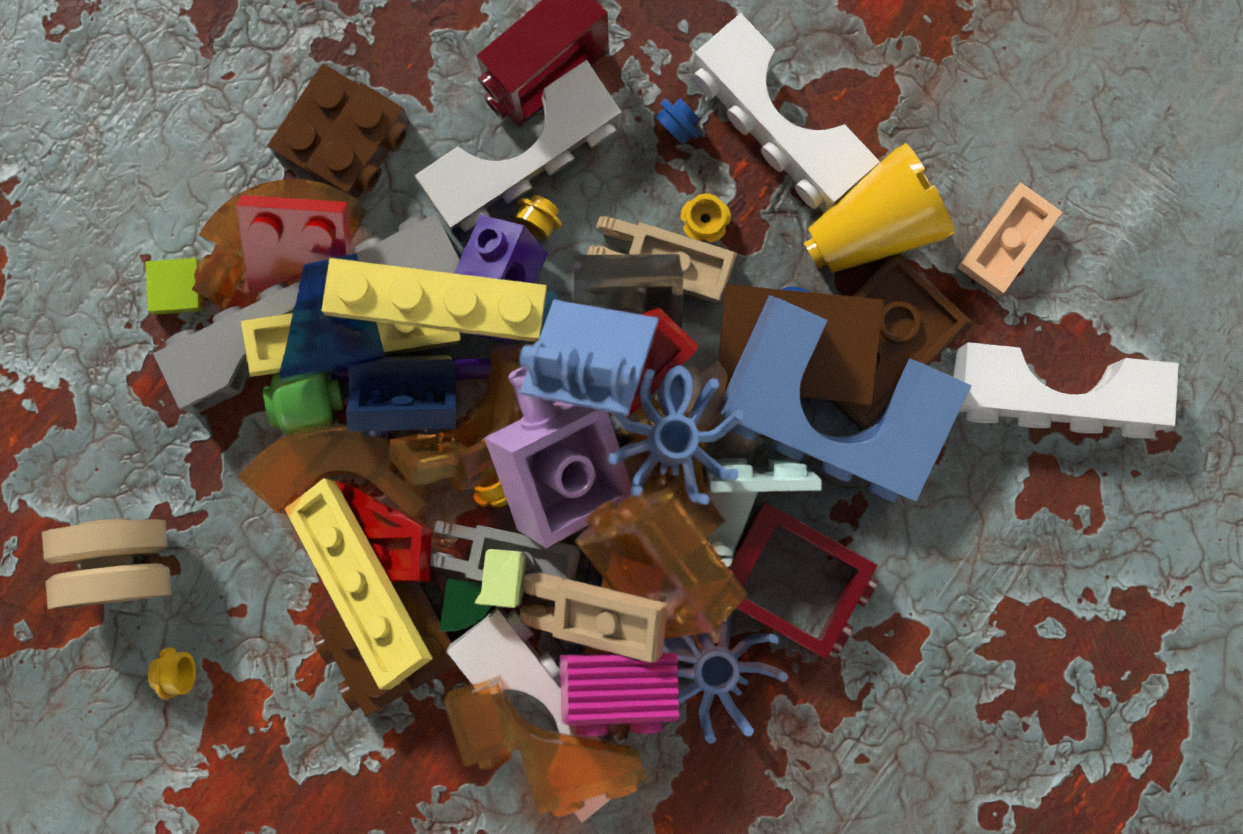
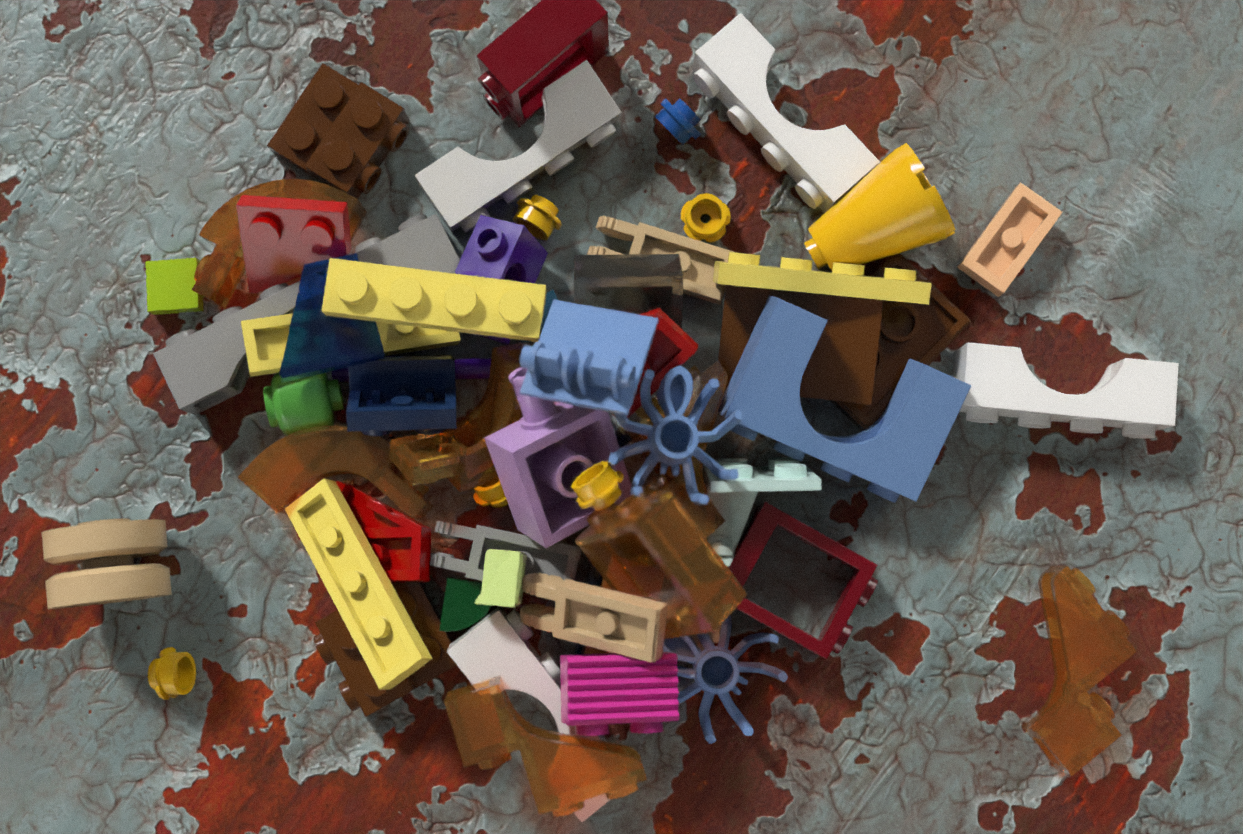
(598, 486): none -> yellow plate
(844, 279): none -> light yellow plate
(1084, 650): none -> clear orange arch

